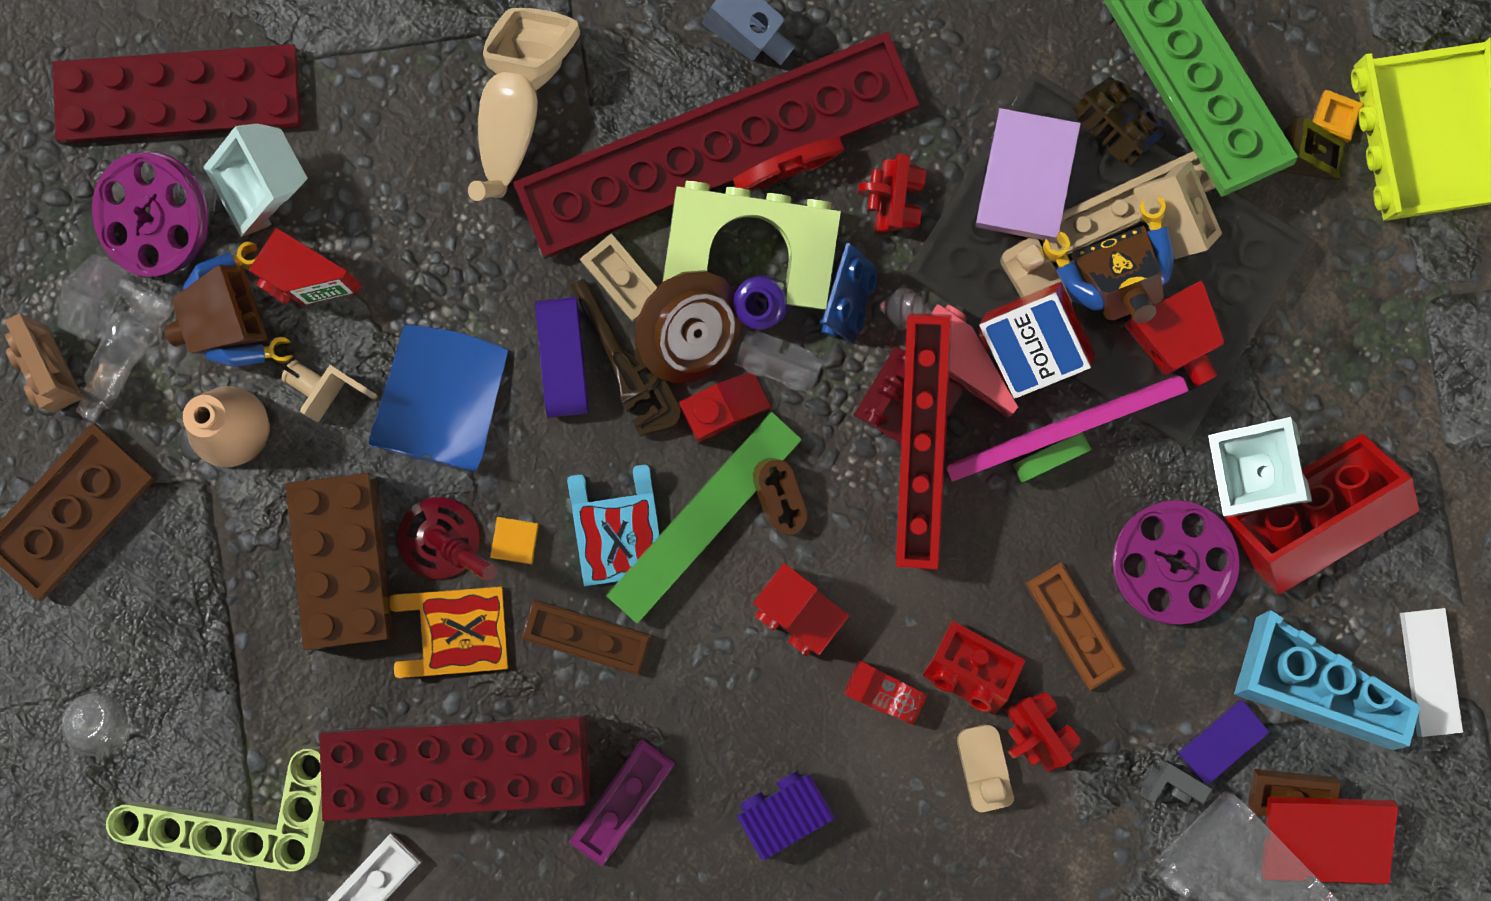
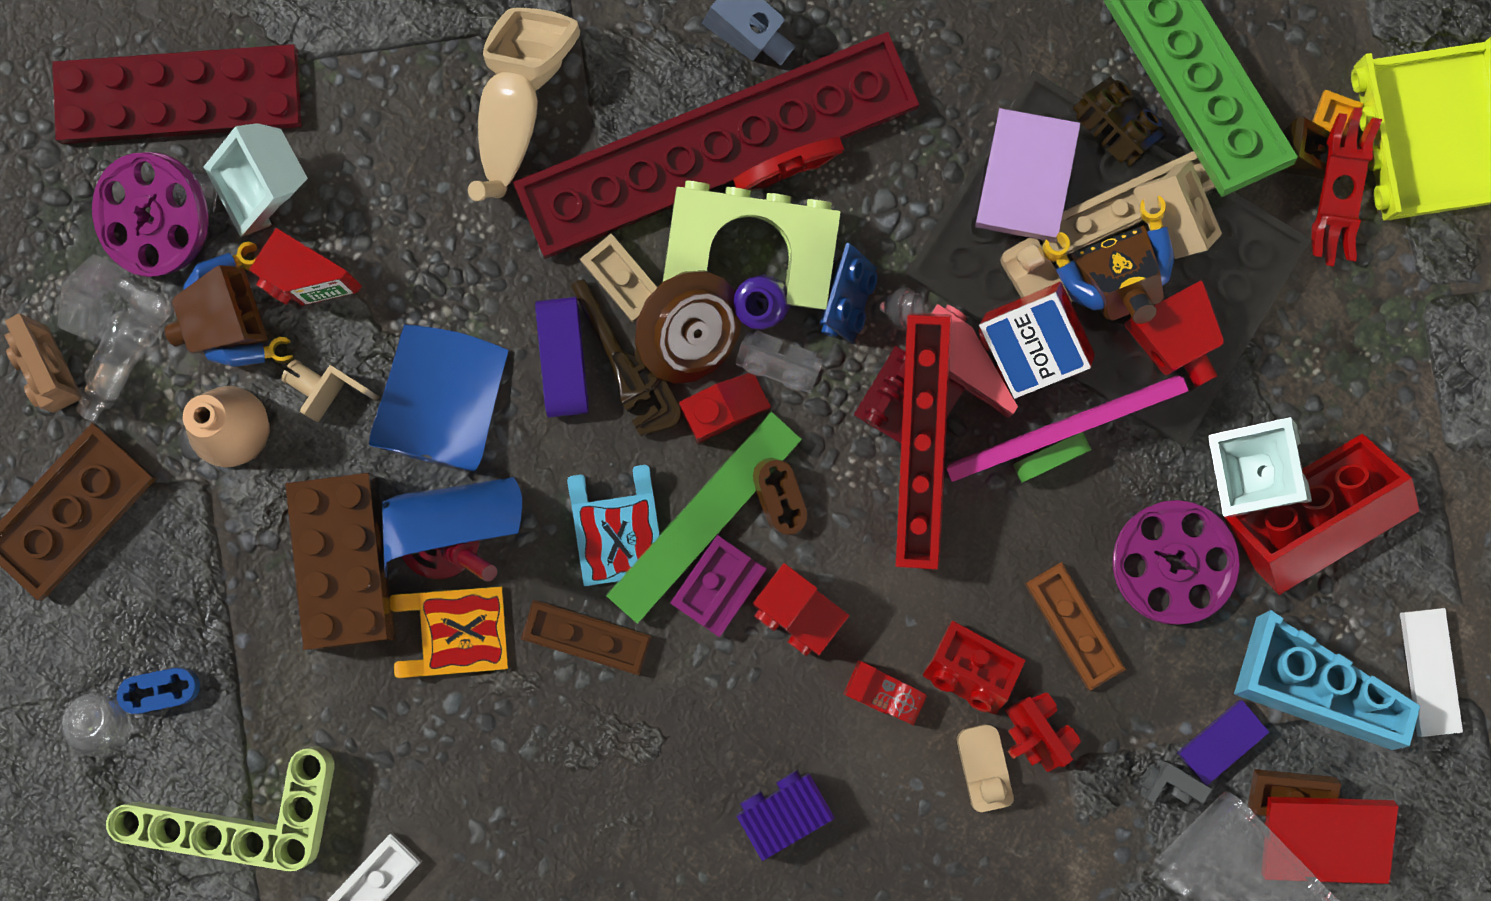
(160, 699): none -> blue beam
(450, 517): none -> blue piece
(454, 767): dark red brick -> none
(514, 540): light orange tile -> none
(622, 802): magenta tile -> none
(718, 586): none -> magenta plate
(888, 193): red hips -> none
(1350, 162): none -> red piece

